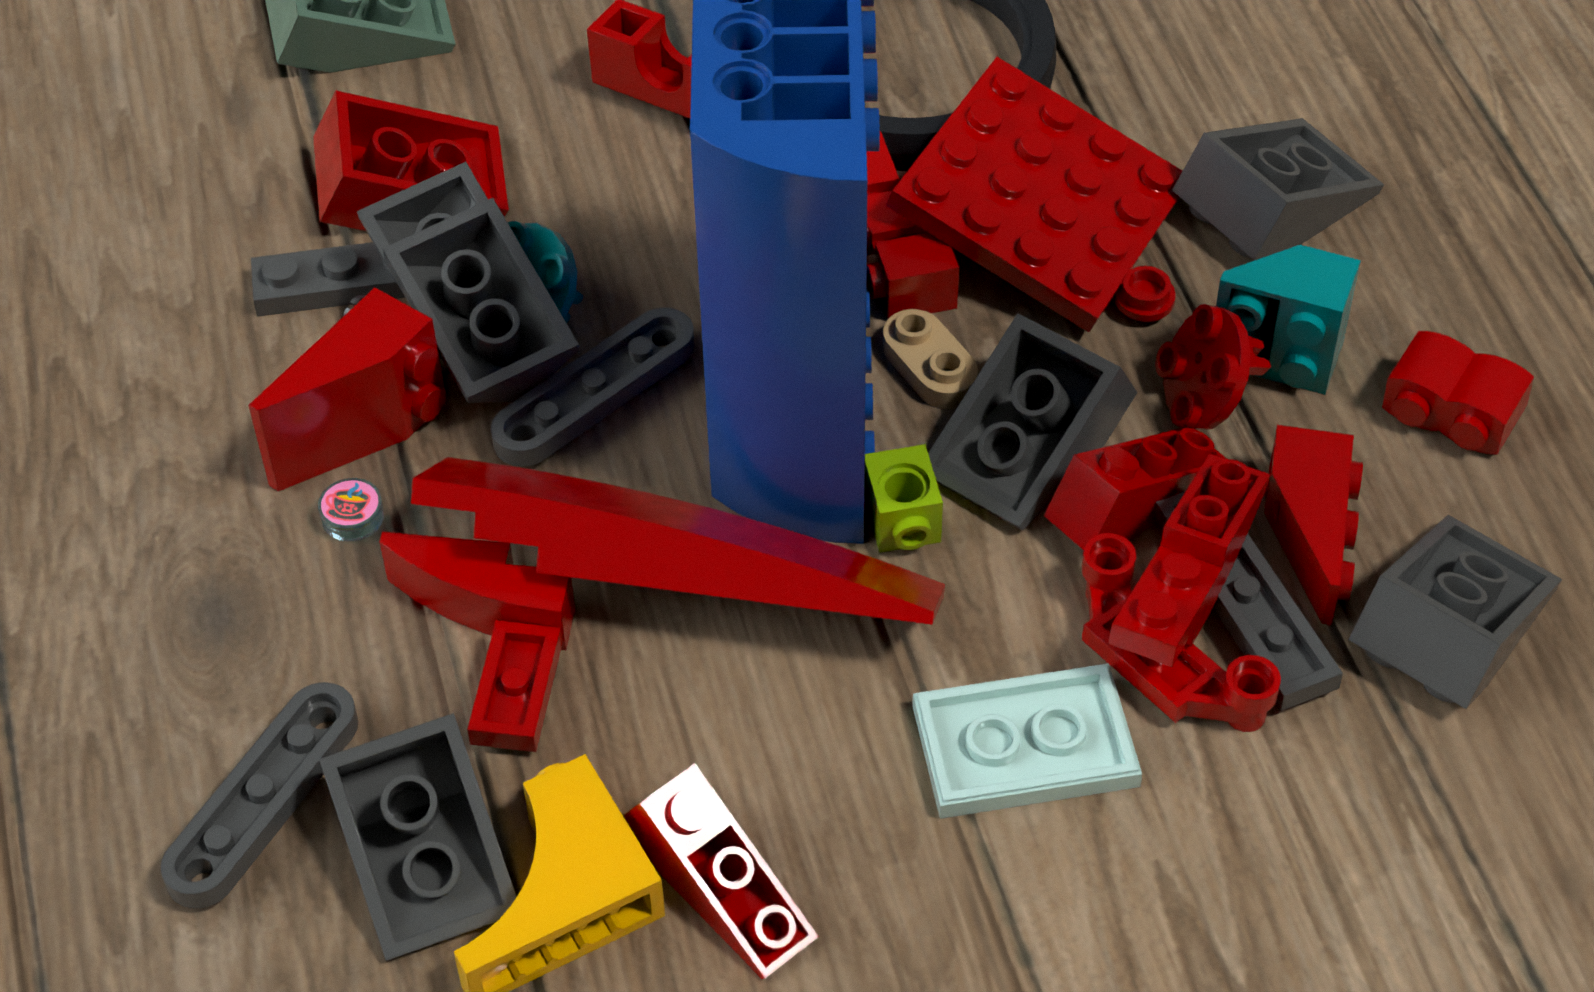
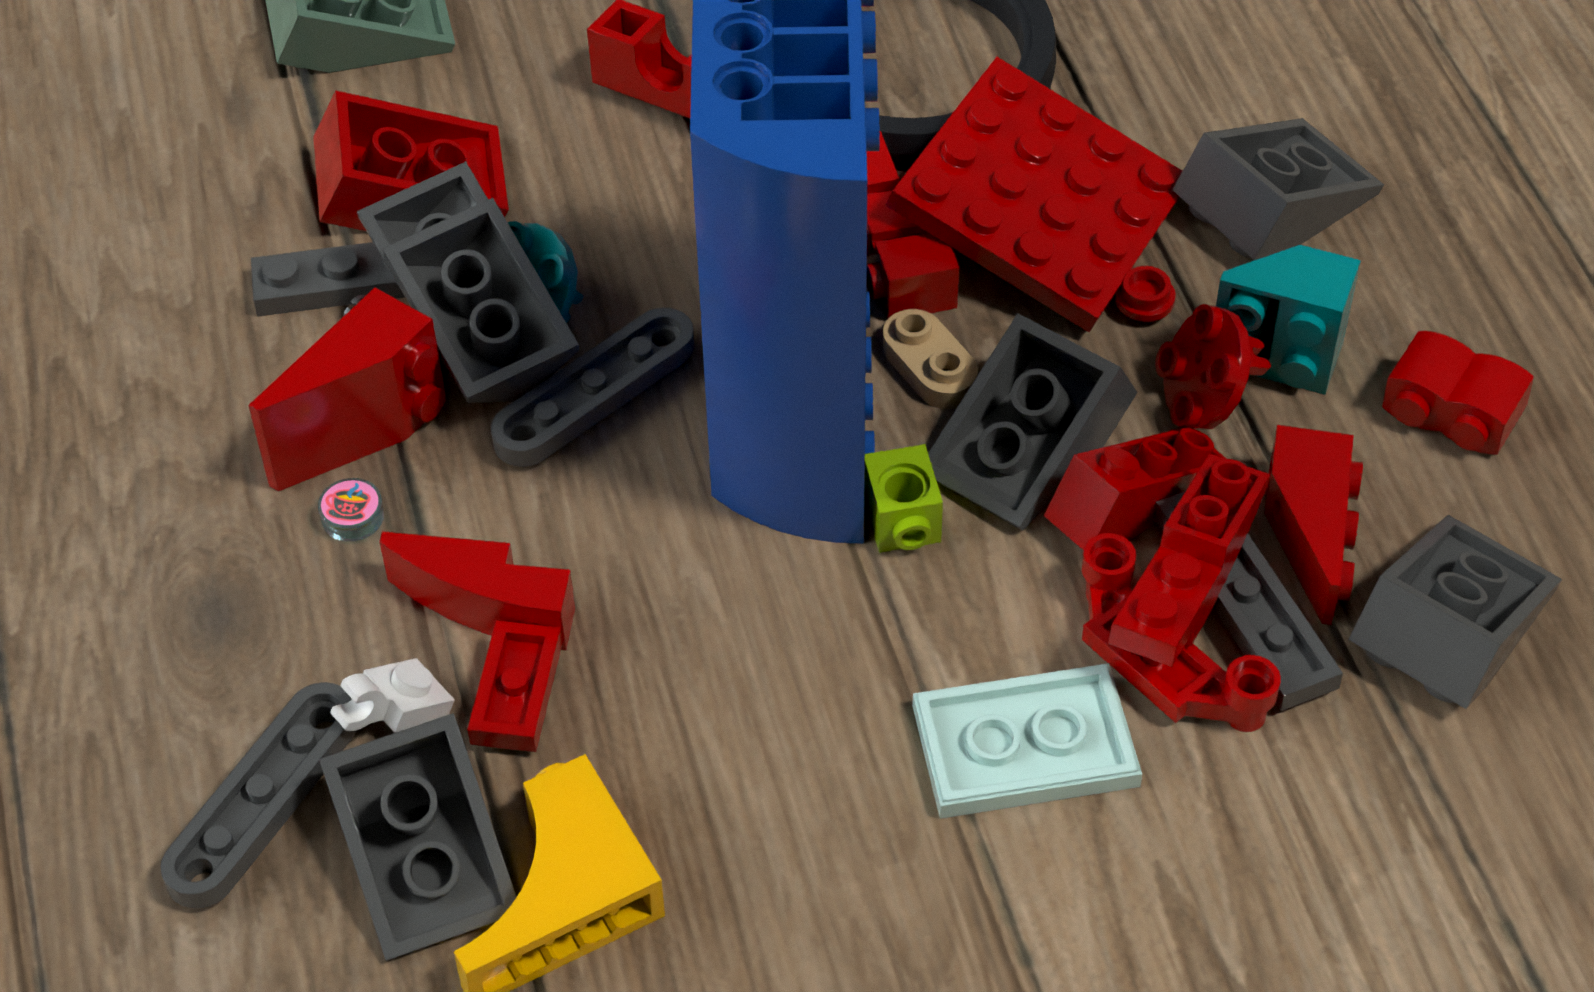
(398, 693): none -> white plate
(670, 544): red slope -> none
(719, 871): red slope -> none

